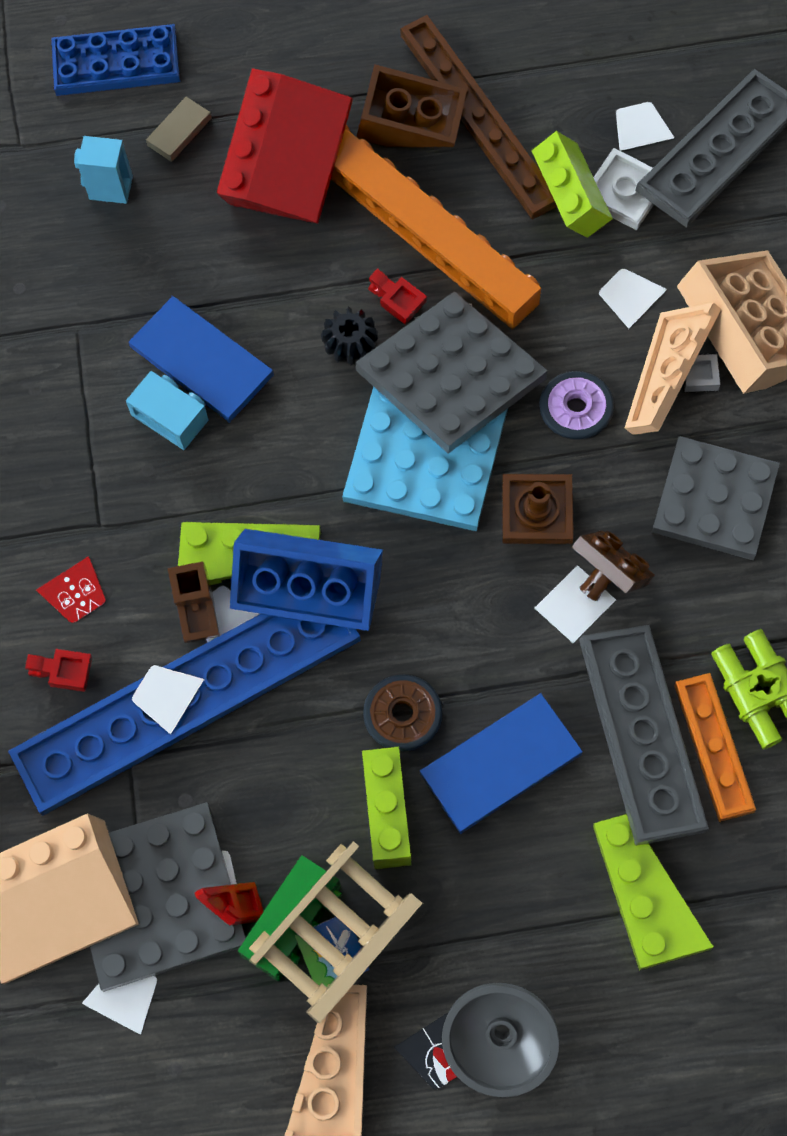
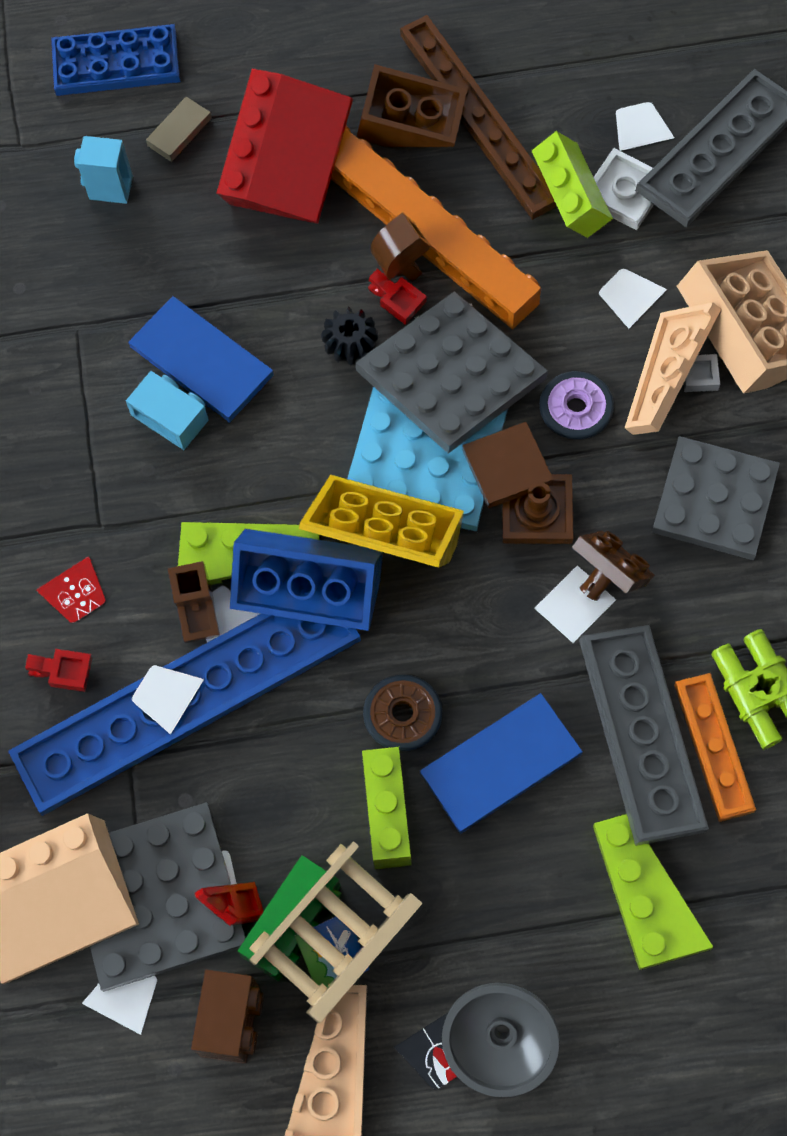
(227, 1017): none -> reddish brown brick
(384, 521): none -> yellow slope
(398, 248): none -> reddish brown brick
(506, 464): none -> reddish brown tile

